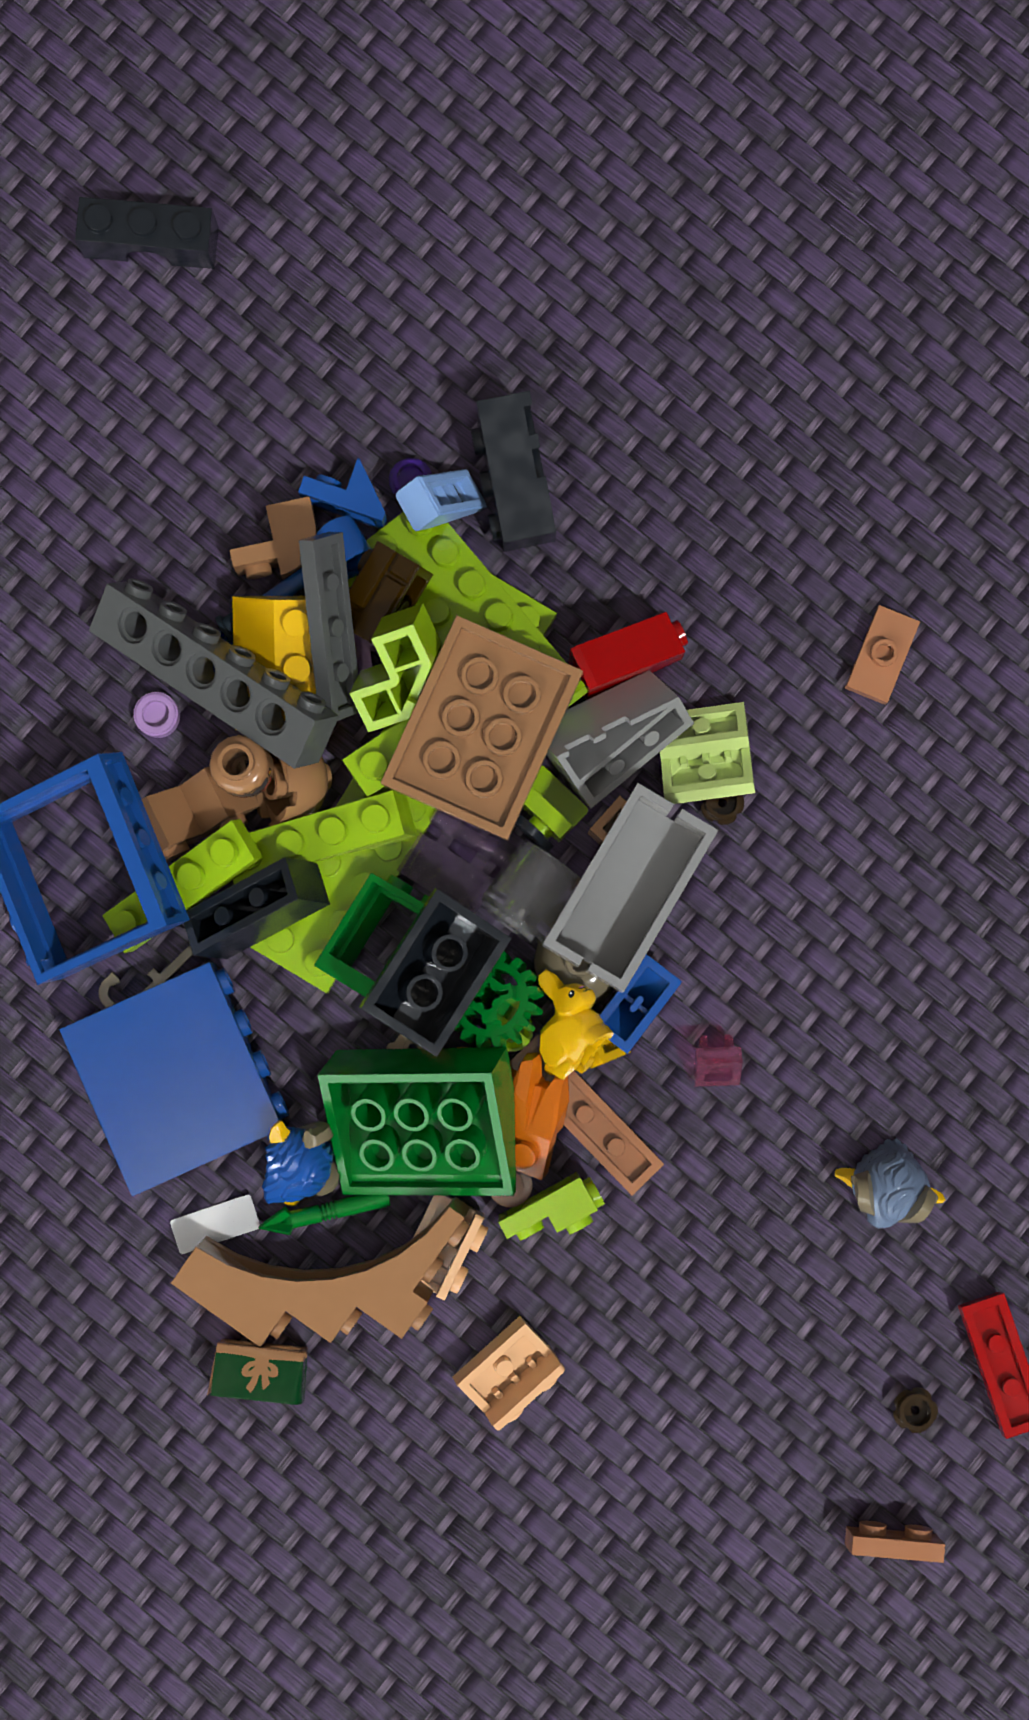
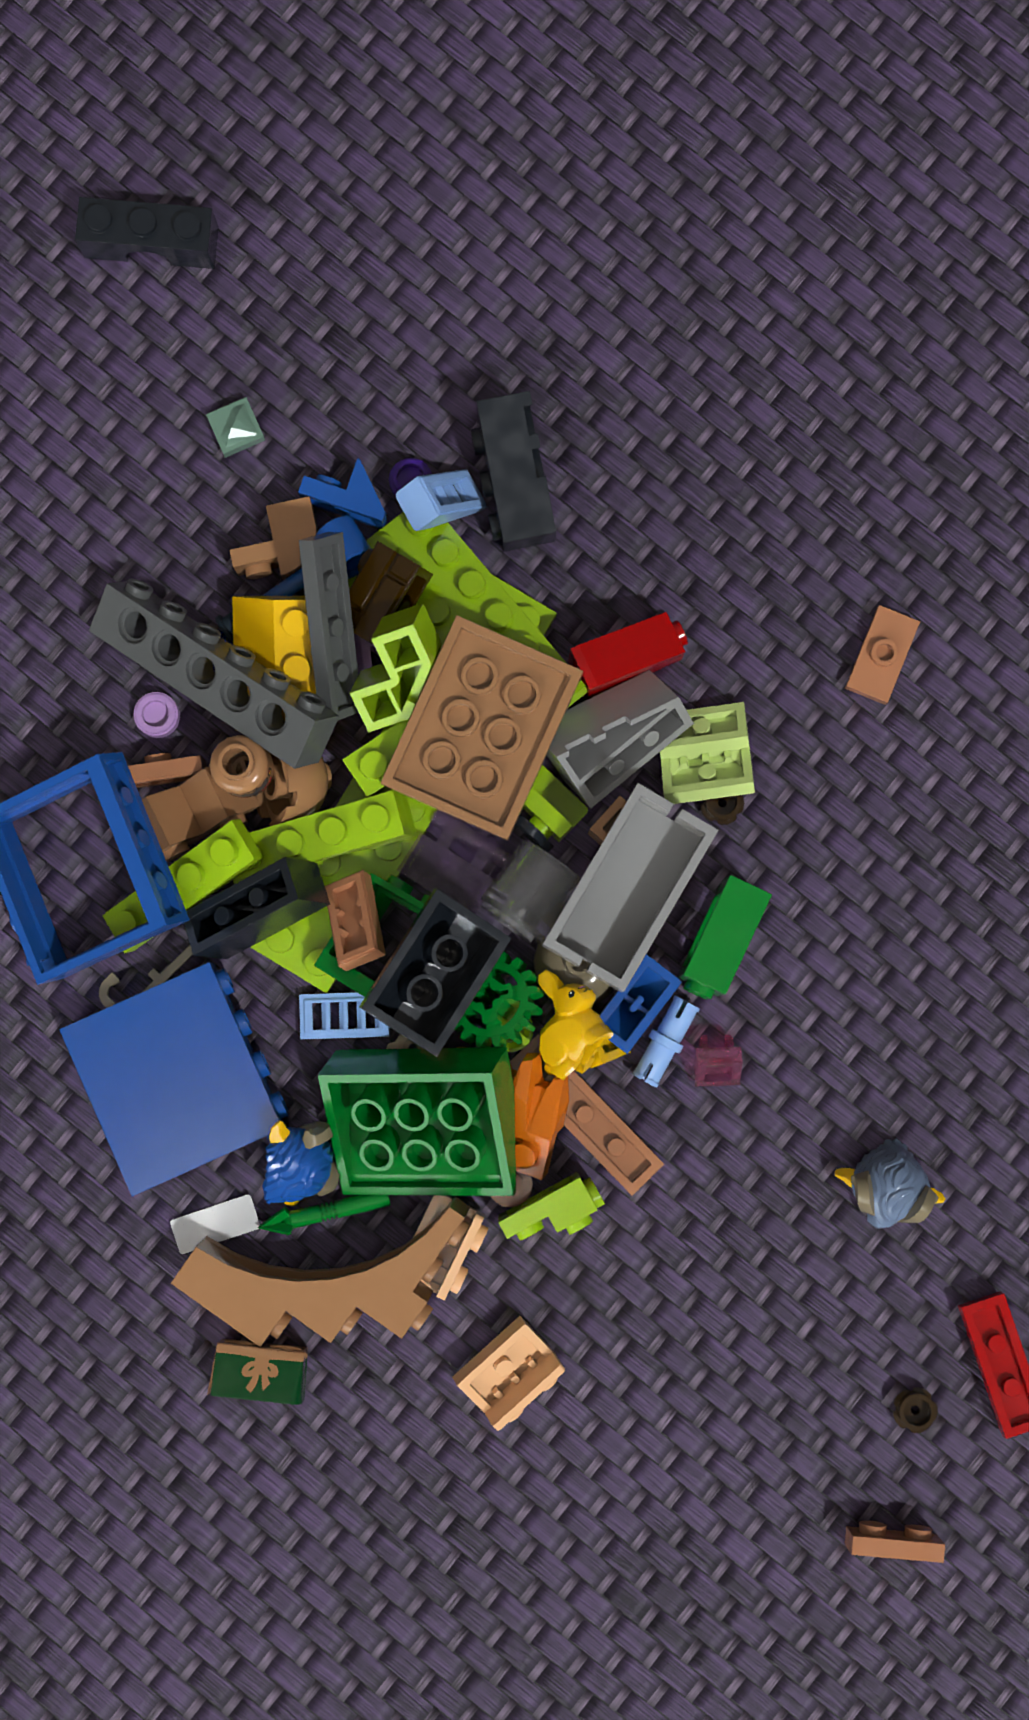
(162, 769): none -> nougat plate
(235, 427): none -> sand green tile
(306, 1017): none -> light blue slope
(354, 921): none -> nougat plate
(665, 1041): none -> light blue pin
(723, 938): none -> green window

